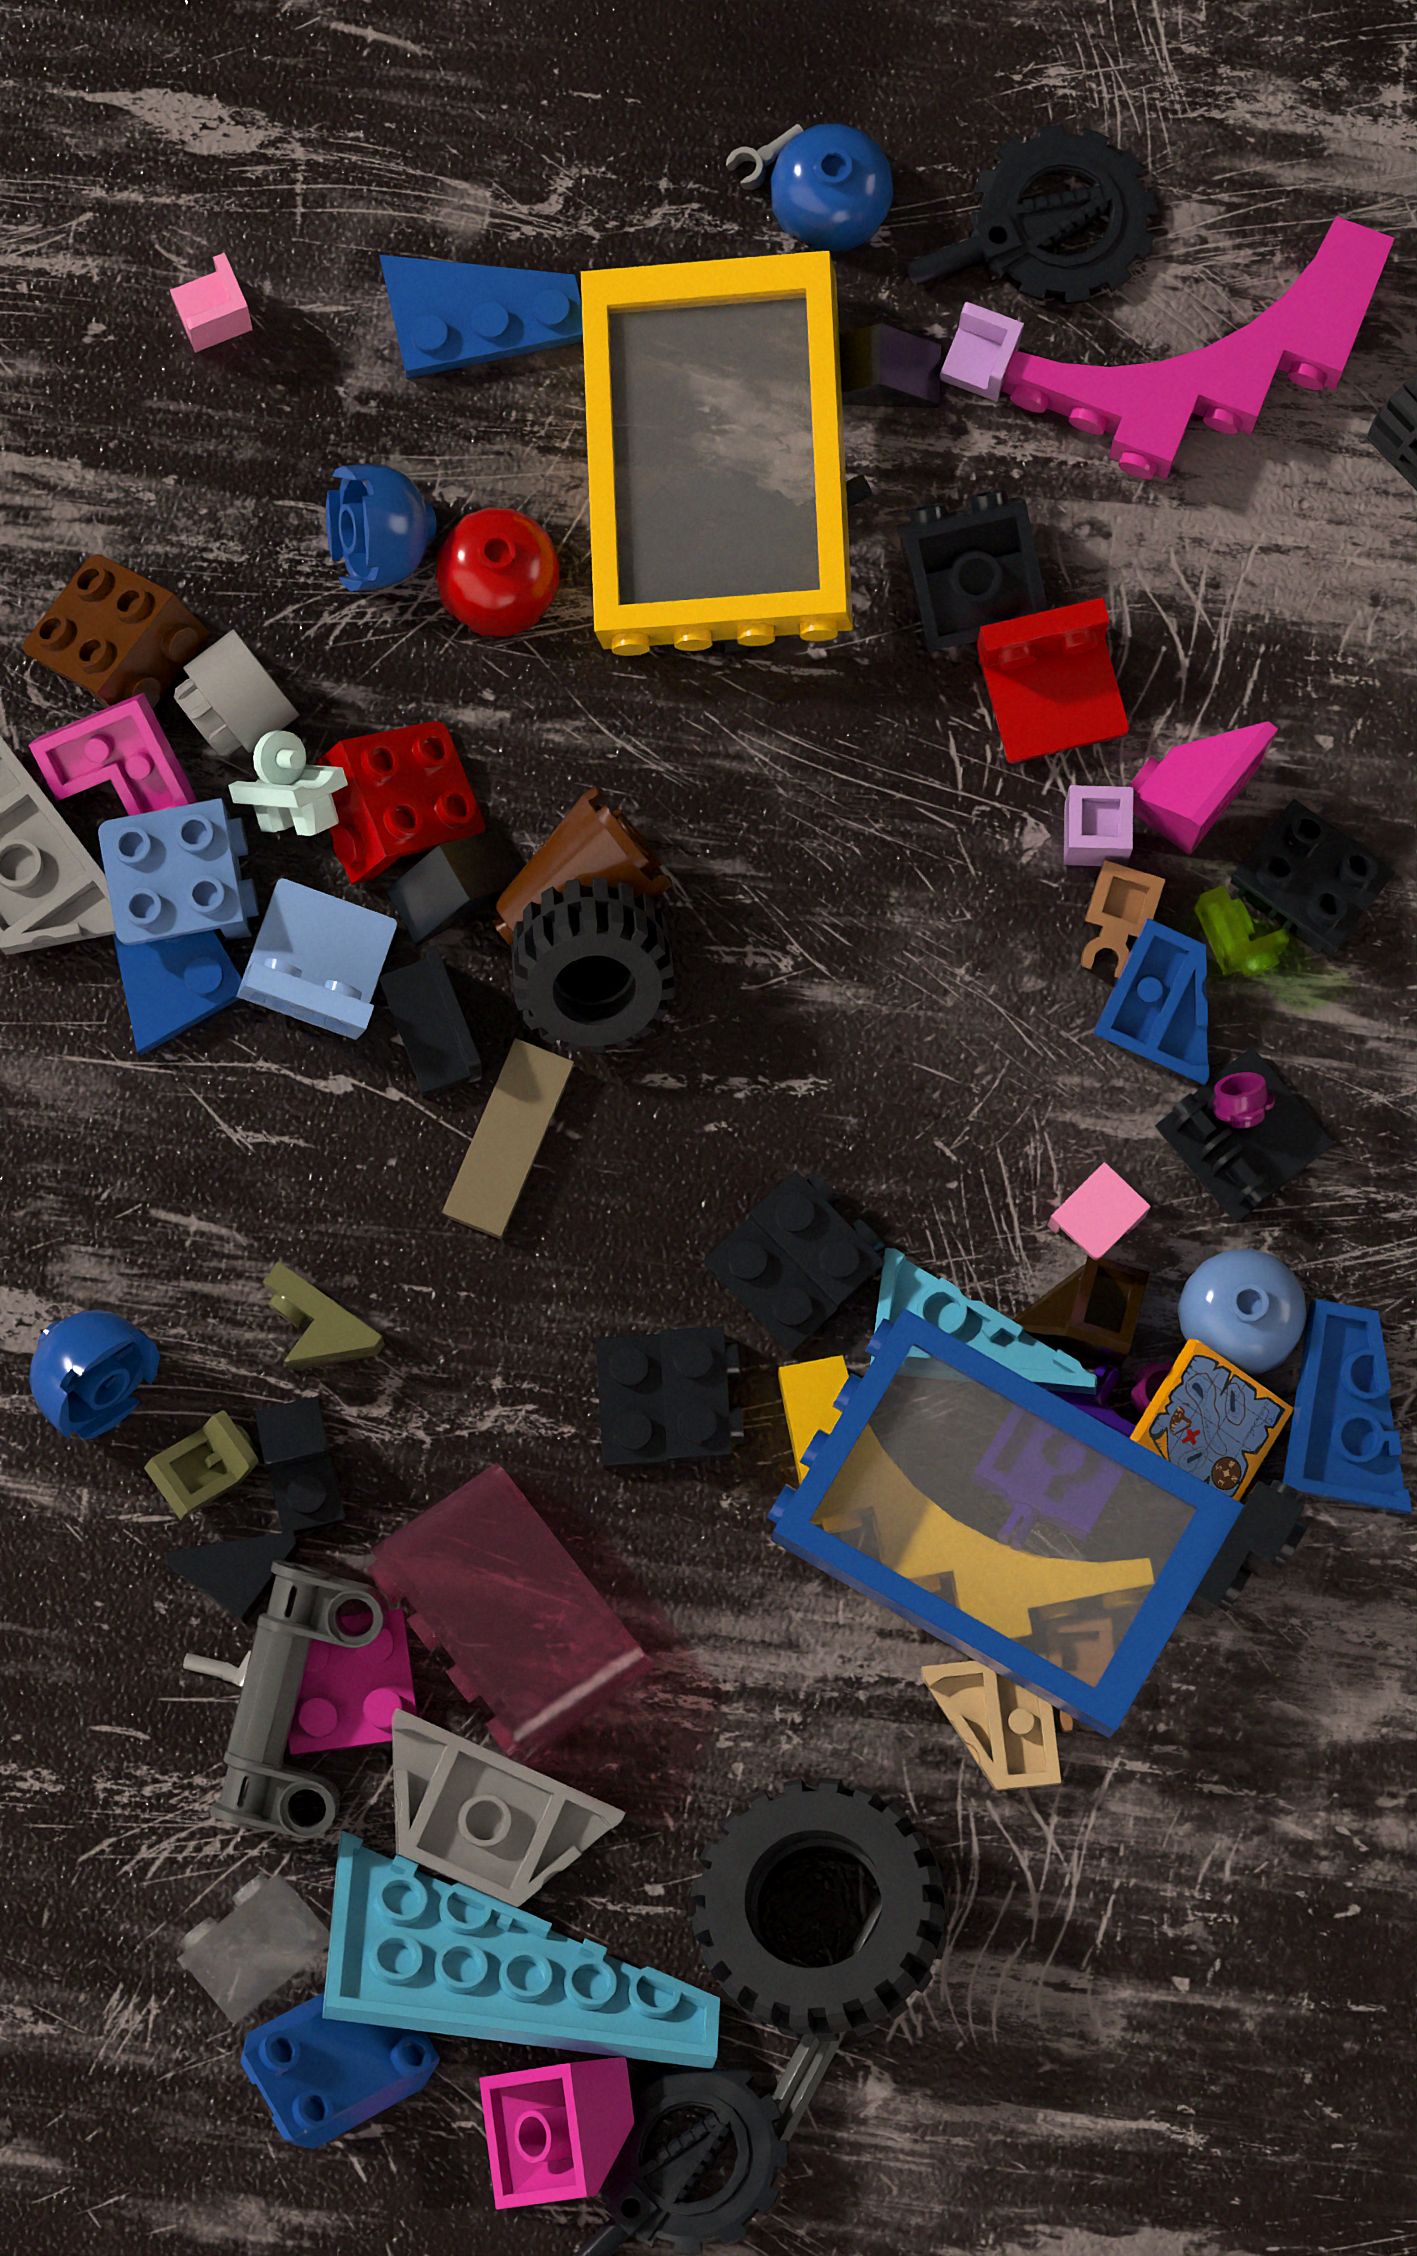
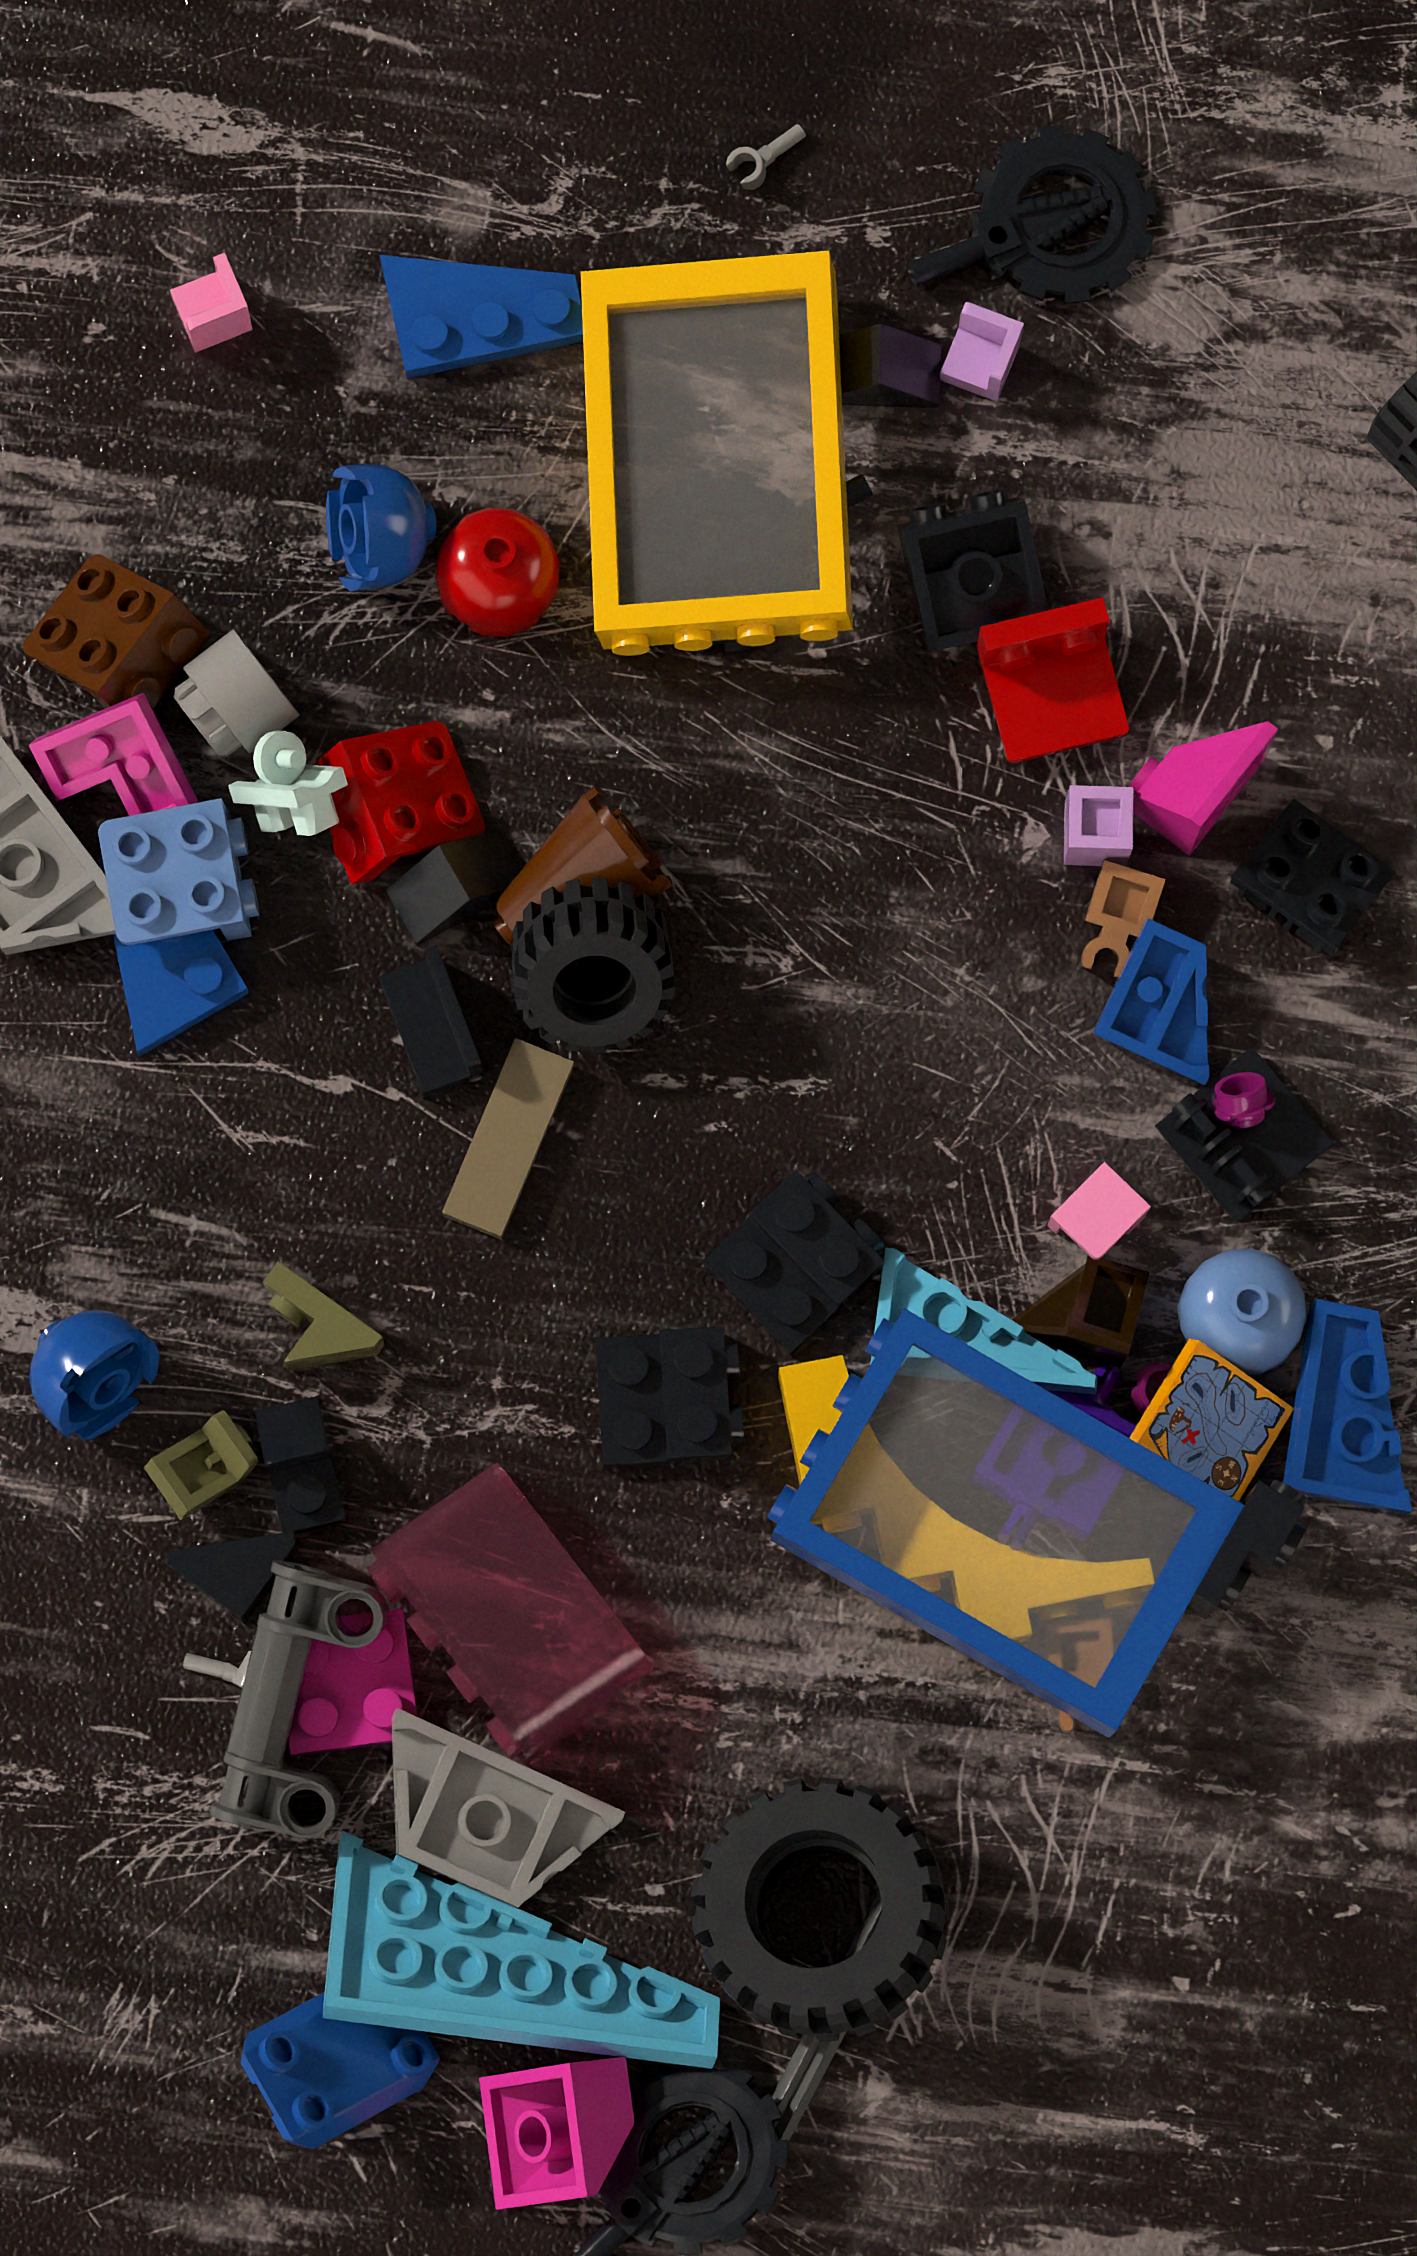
(254, 1946): clear bracket -> none
(317, 959): light blue bracket -> none
(831, 187): blue cylinder -> none
(999, 1723): tan wing -> none
(1226, 382): dark pink arch -> none
(1227, 927): clear neon green bracket -> none

